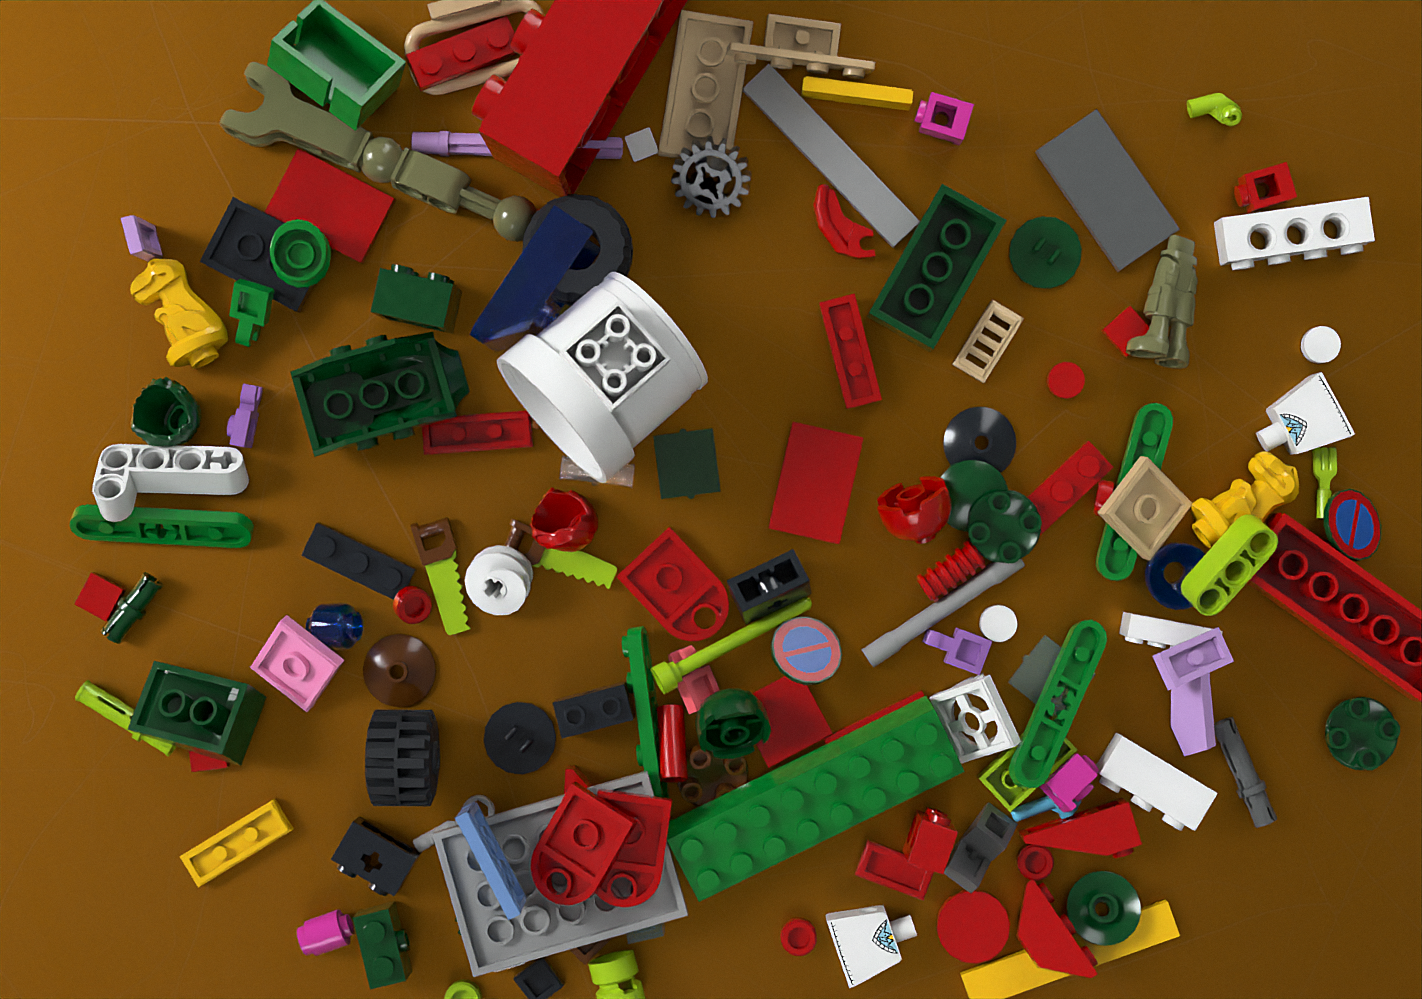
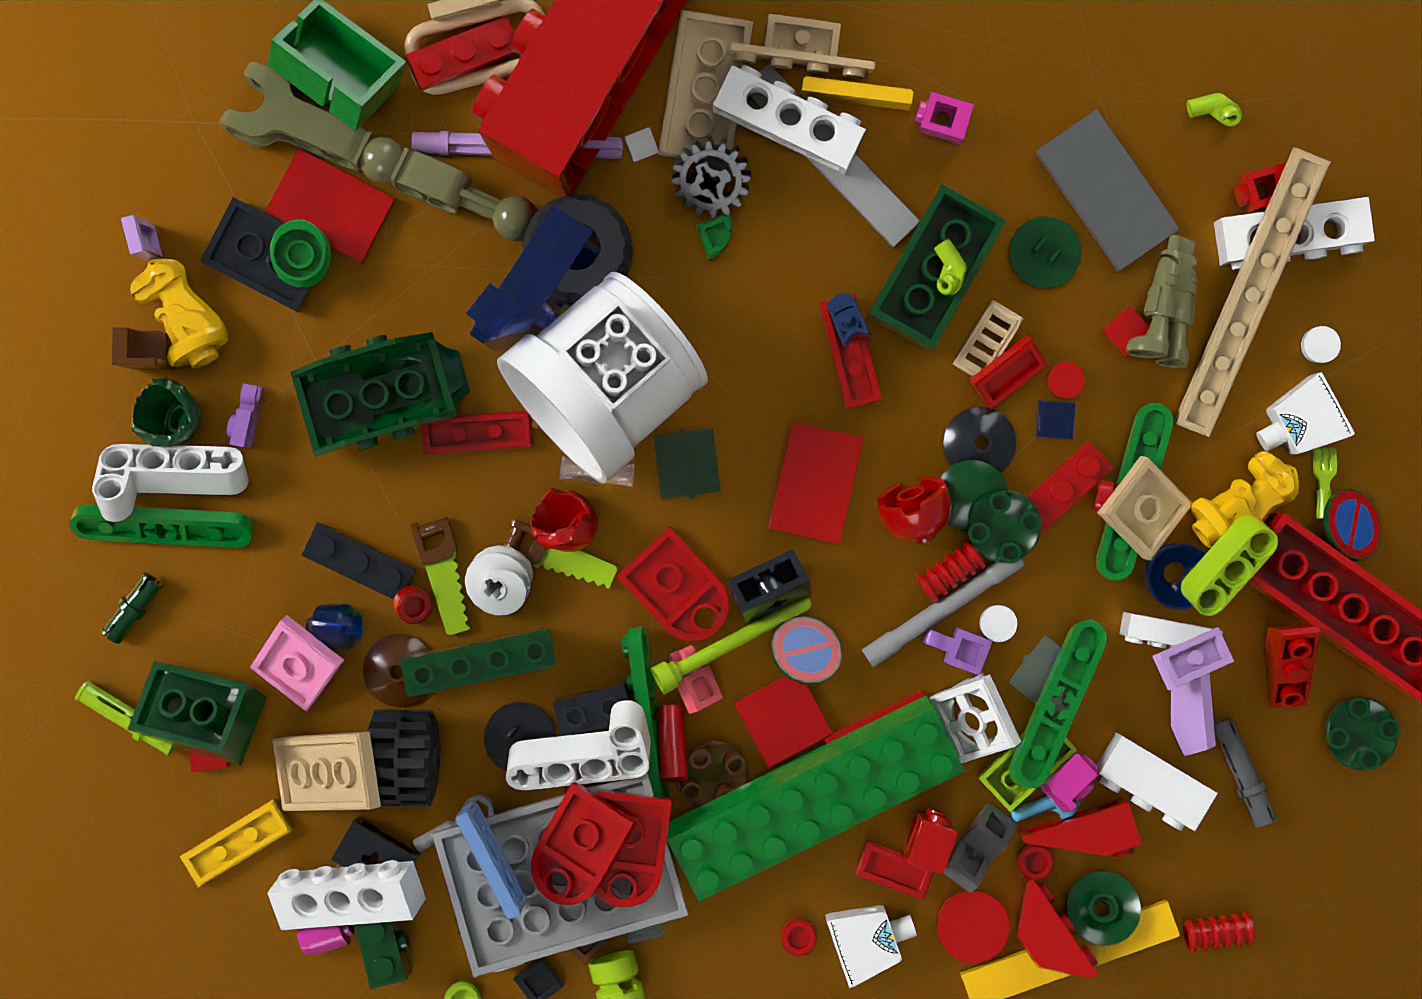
(100, 596): red tile -> none
(139, 349): none -> reddish brown panel
(252, 306): green plate -> none
(326, 772): none -> tan tile
(347, 895): none -> white brick
(416, 300): dark green brick -> none
(477, 661): none -> dark green panel
(493, 311): none -> clear blue tile
(584, 757): none -> white beam
(715, 234): none -> green tile
(731, 723): dark green cylinder -> none
(733, 105): none -> white brick
(837, 229): red piece -> none
(847, 318): none -> dark blue piece
(953, 269): none -> lime arm
(1008, 372): none -> red tile
(1055, 419): none -> clear blue tile
(1219, 932): none -> red piece
(1251, 291): none -> tan tile
(1290, 663): none -> red slope

